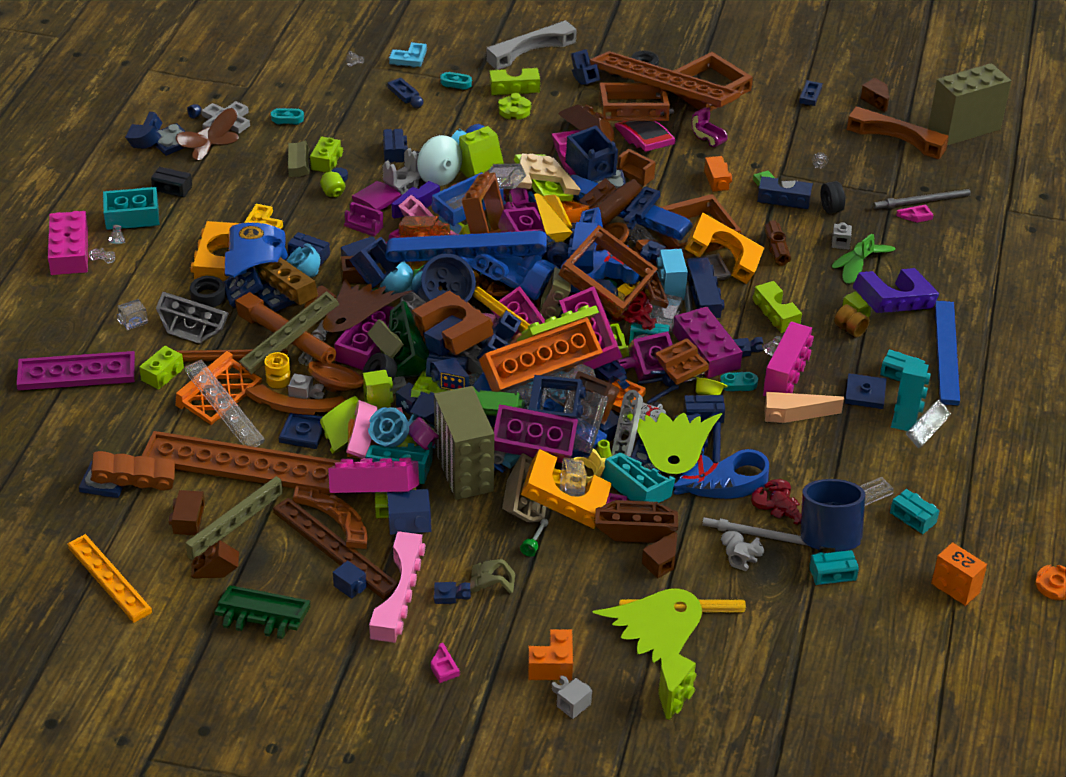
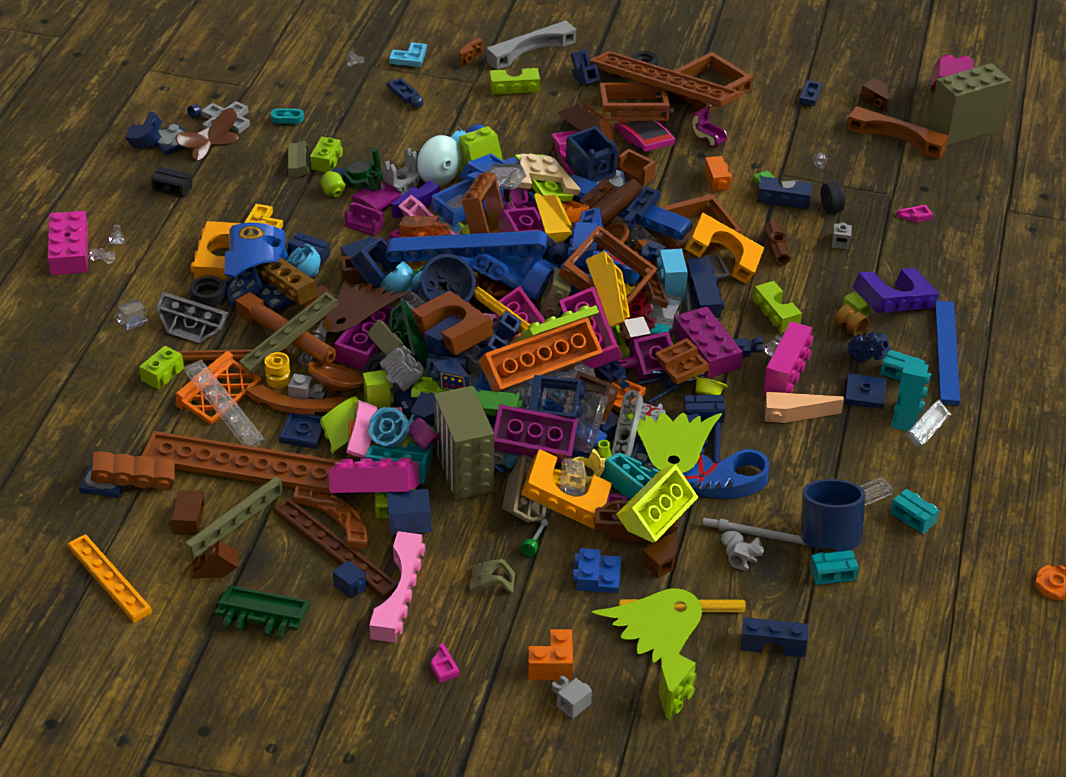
(76, 370): magenta plate -> none
(131, 208): teal brick -> none
(364, 173): none -> dark green piece
(394, 145): dark blue brick -> none
(402, 368): none -> light grey brick
(448, 592): dark blue plate -> none
(456, 80): teal plate -> none
(470, 51): none -> dark orange slope
(483, 164): none -> blue plate
(514, 107): lime plate -> none
(596, 571): none -> blue plate
(610, 287): none -> yellow wedge
(634, 329): none -> slope
(658, 504): none -> neon yellow slope
(739, 381): teal plate -> none
(778, 501): dark red animal -> none
(789, 635): none -> dark blue arch
(854, 260): bright green piece -> none
(869, 346): none -> dark blue brick
(891, 202): flat silver bar -> none
(948, 65): none -> dark pink brick
(959, 574): orange brick -> none

